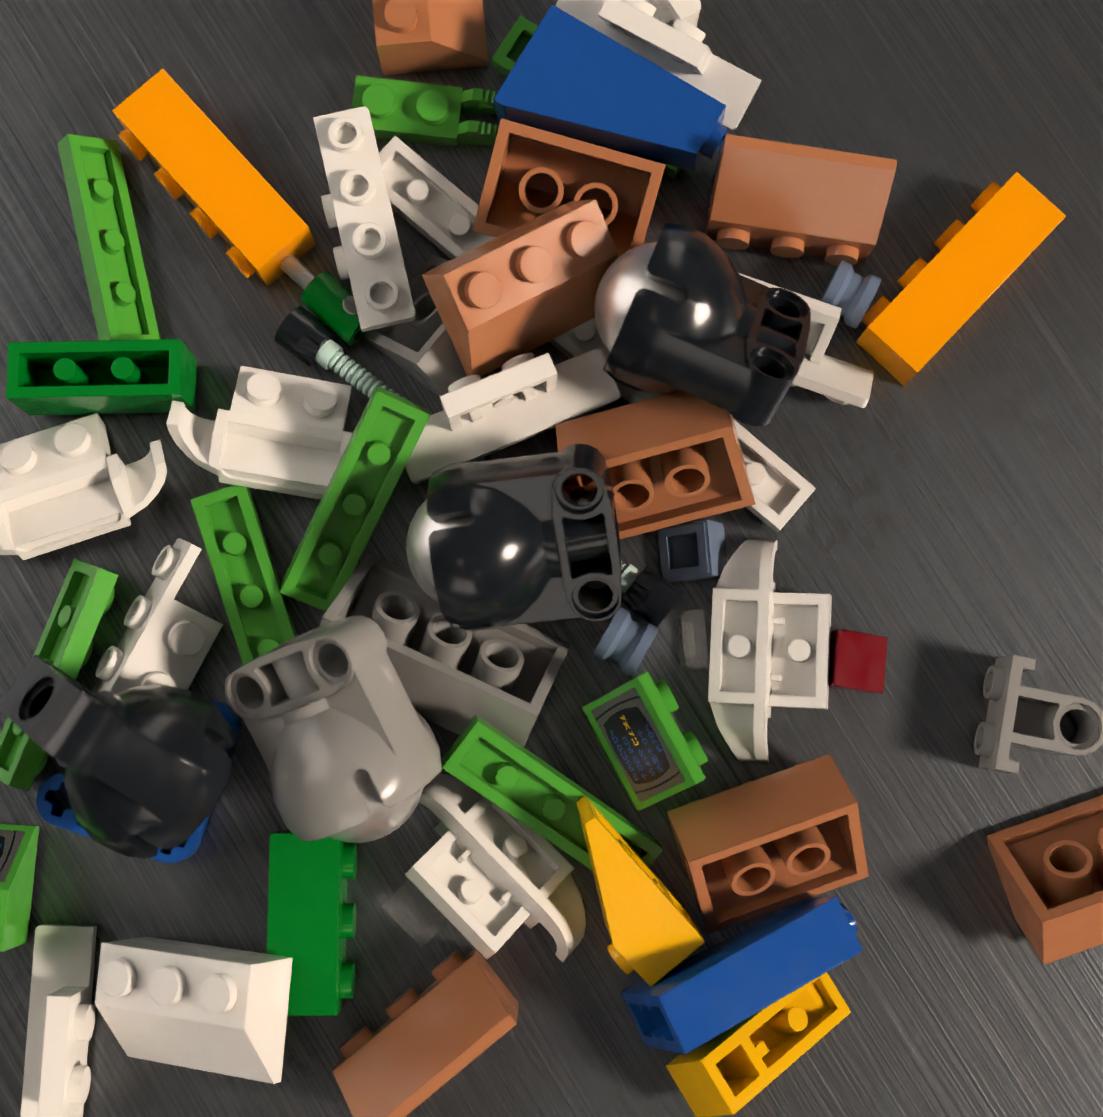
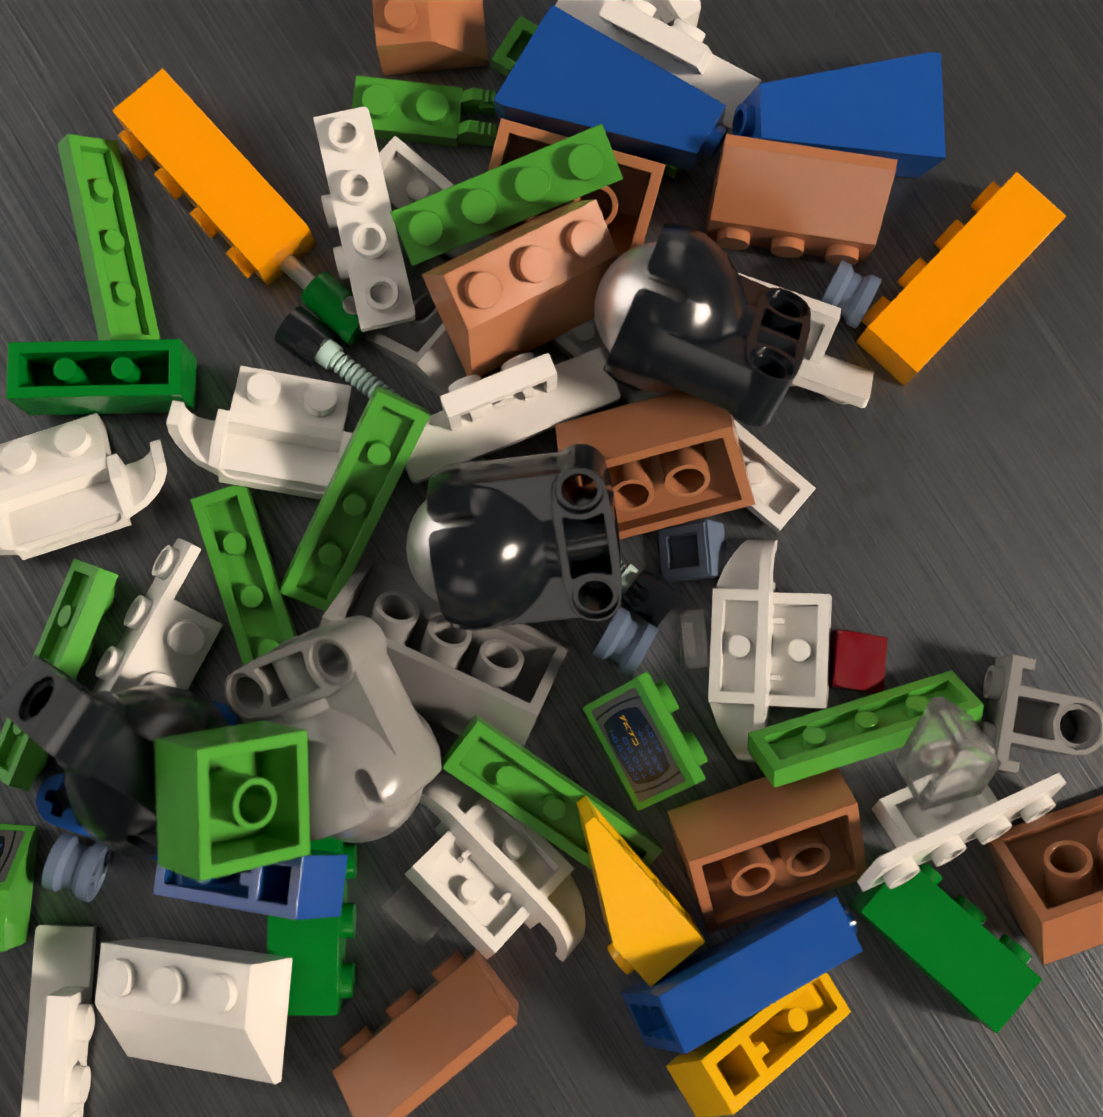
(76, 867): none -> sand blue wheel
(232, 798): none -> bright green brick
(287, 889): none -> blue slope
(507, 195): none -> bright green plate
(852, 729): none -> bright green plate
(861, 109): none -> blue slope
(944, 830): none -> white bracket
(946, 756): none -> clear slope
(951, 945): none -> green brick

